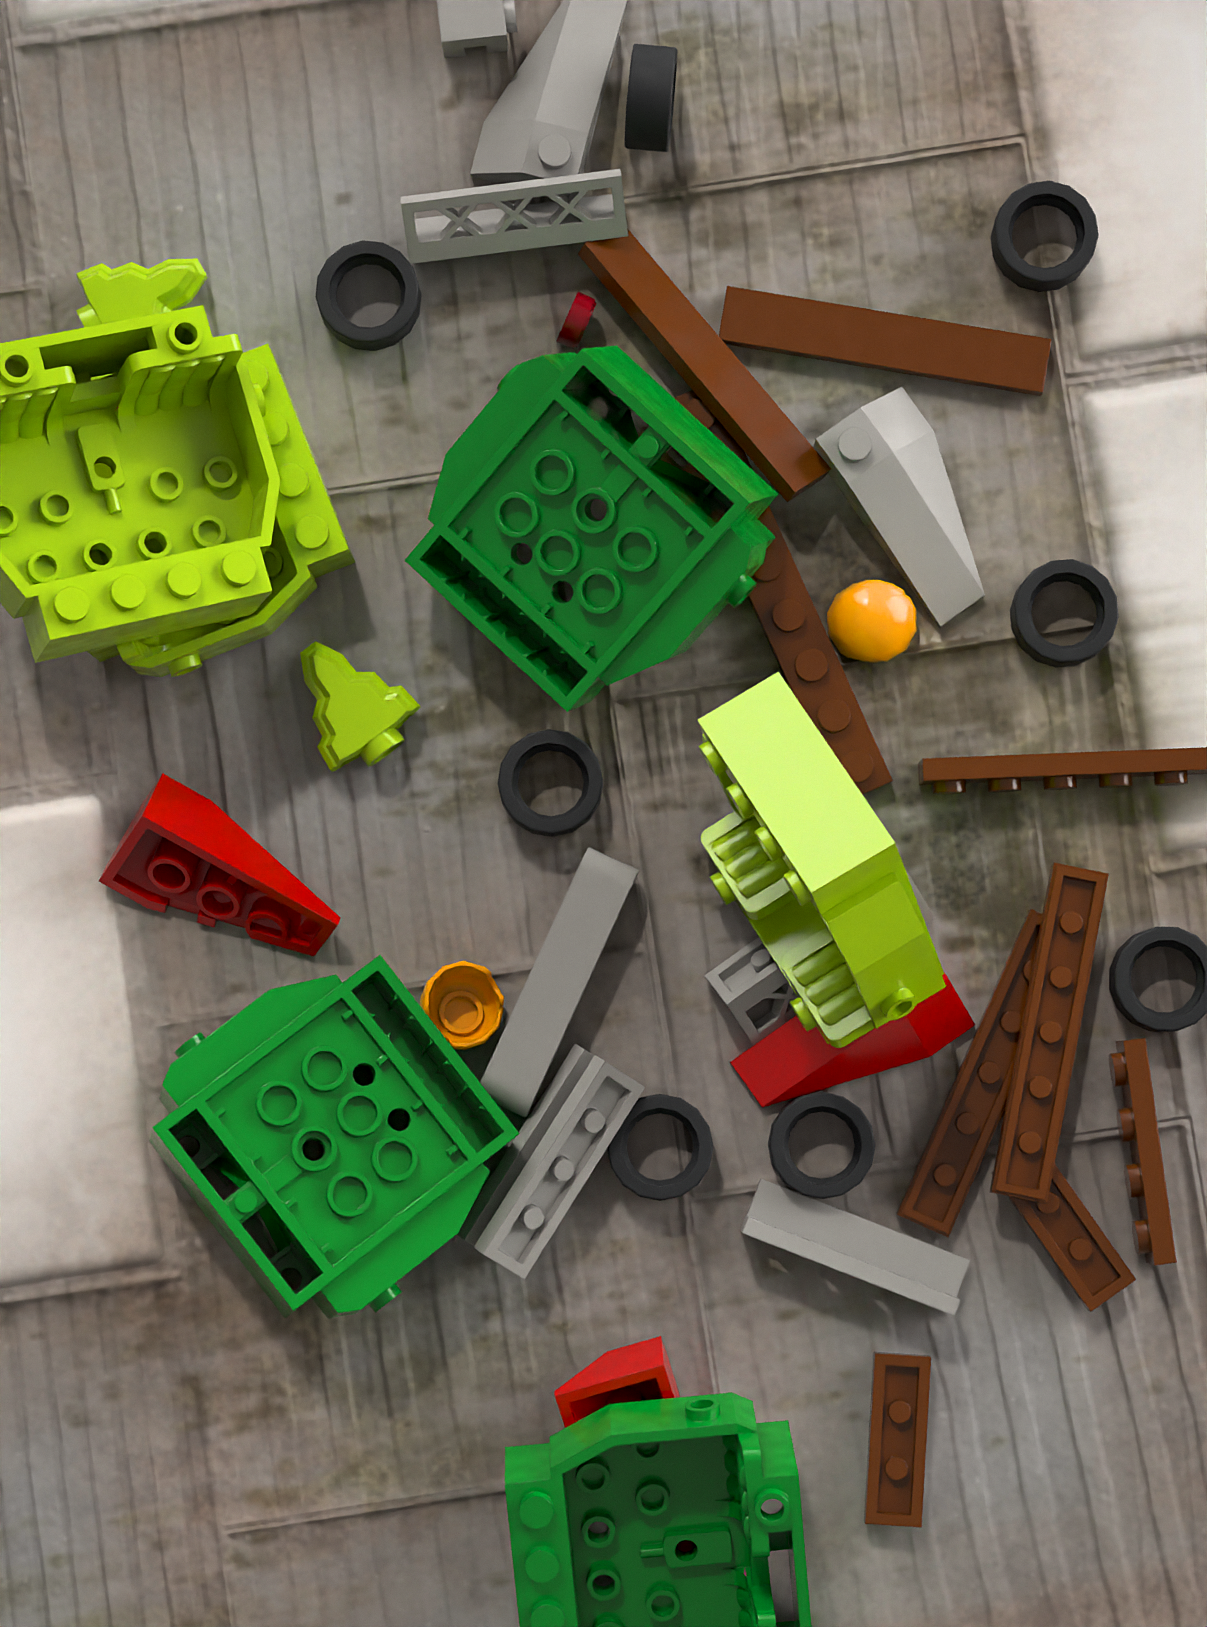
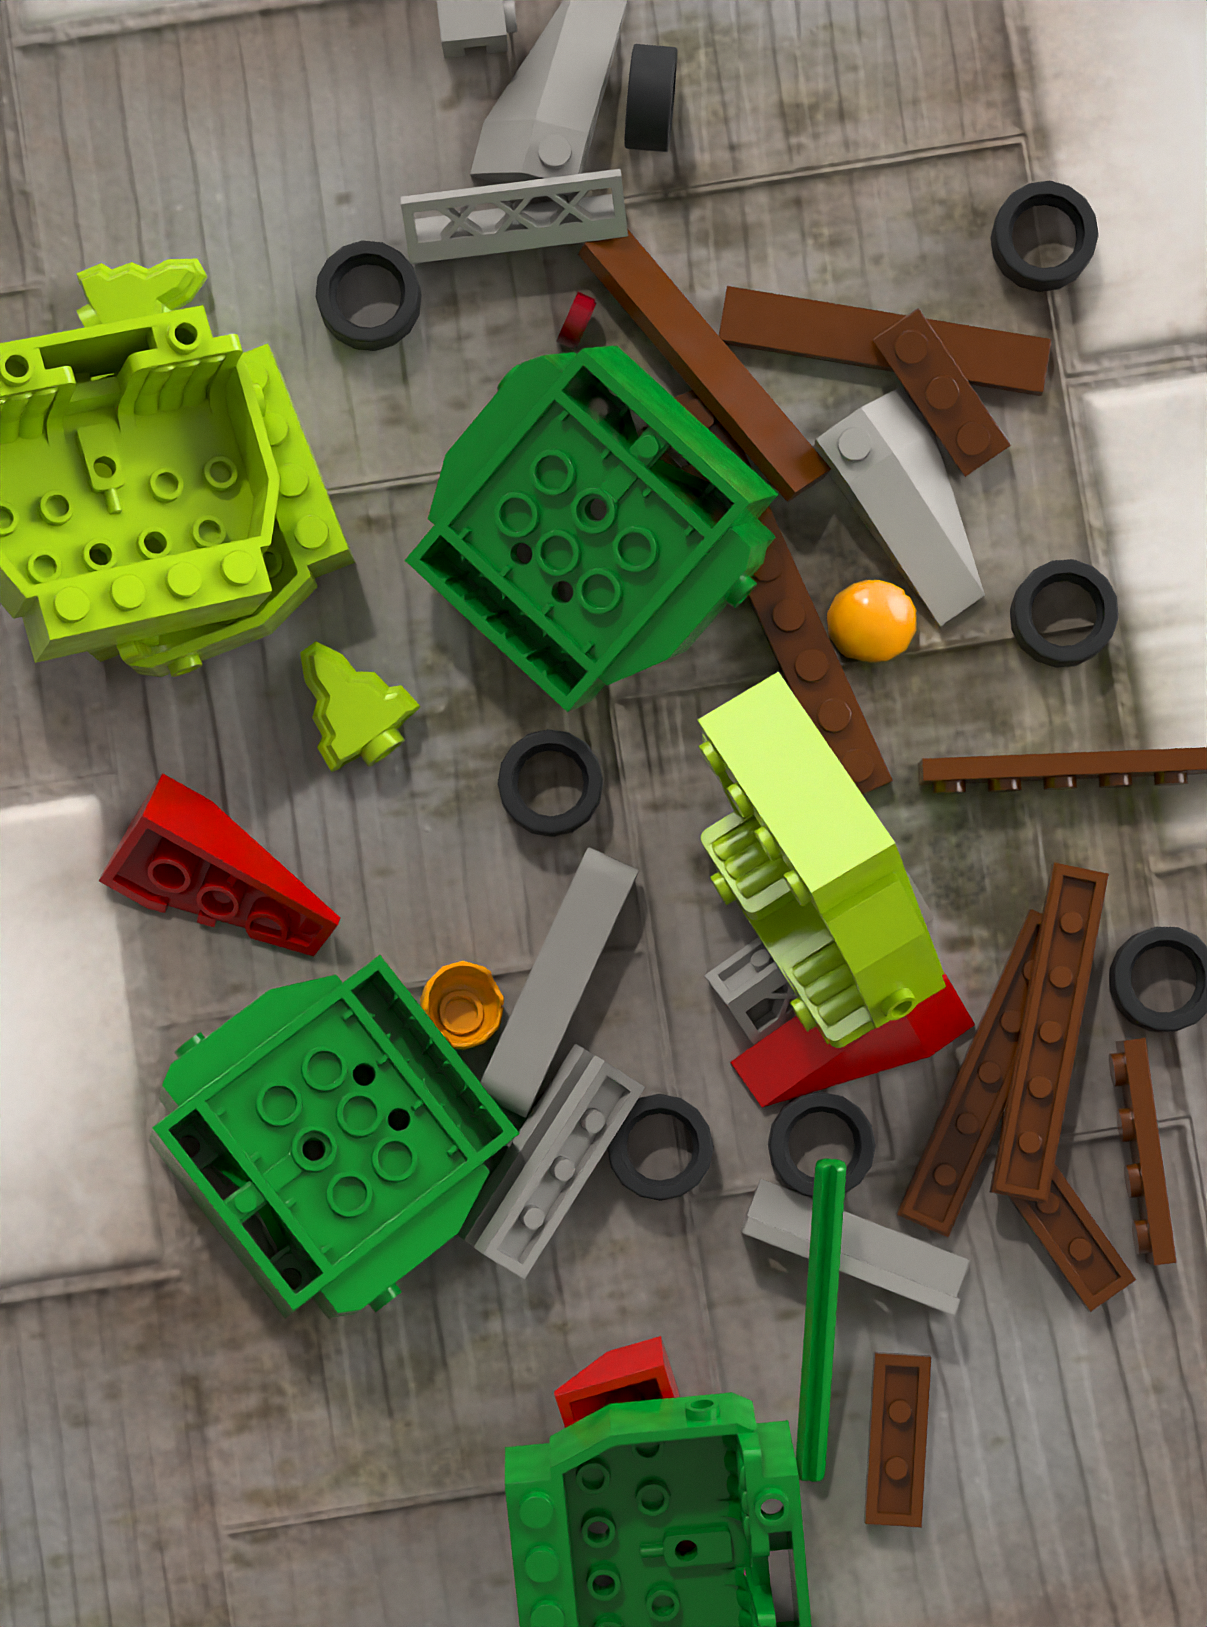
(820, 1318): none -> green axle
(941, 392): none -> reddish brown plate

